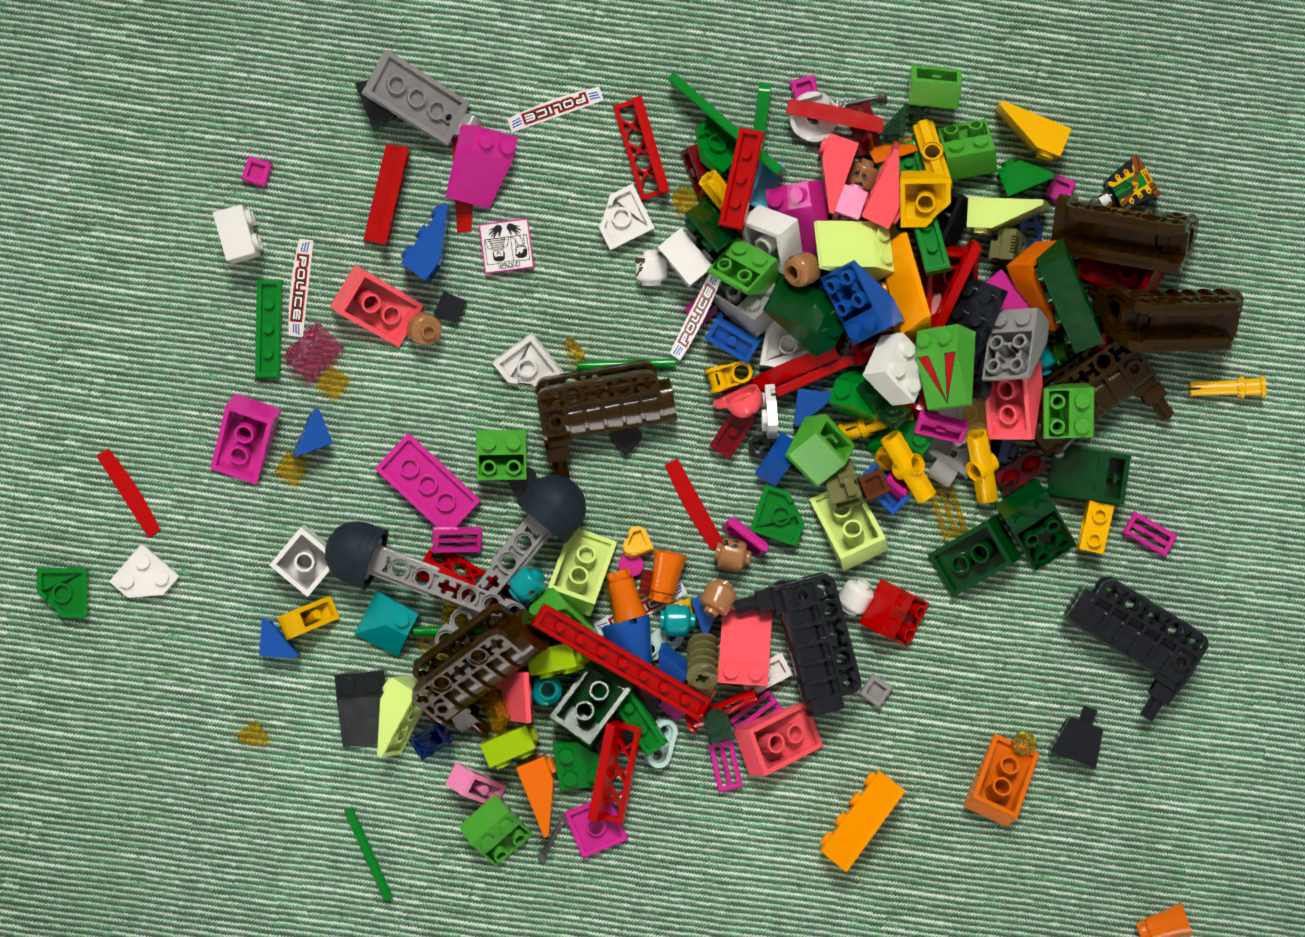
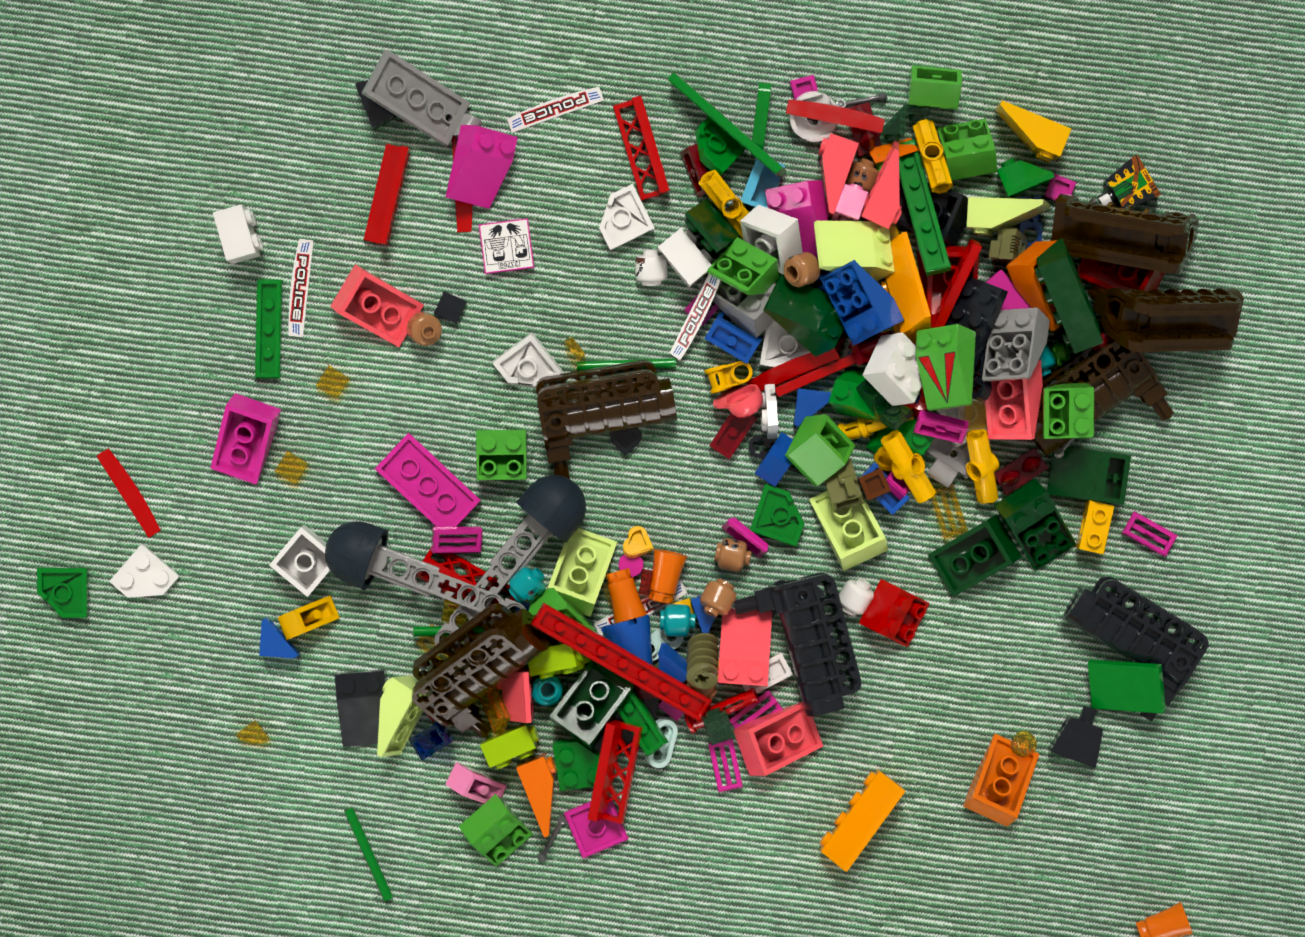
(256, 171): dark pink tile -> none
(313, 351): clear pink bracket -> none
(313, 436): blue slope -> none
(387, 623): teal slope -> none
(429, 250): blue slope -> none
(520, 486): black tile -> none
(684, 199): clear yellow tile -> none
(693, 504): red sticker -> none
(741, 179): red tile -> none
(875, 690): light grey tile -> none
(922, 197): yellow slope -> none
(1002, 449): dark blue tile -> none
(1126, 686): none -> green tile
(1240, 387): yellow pin -> none

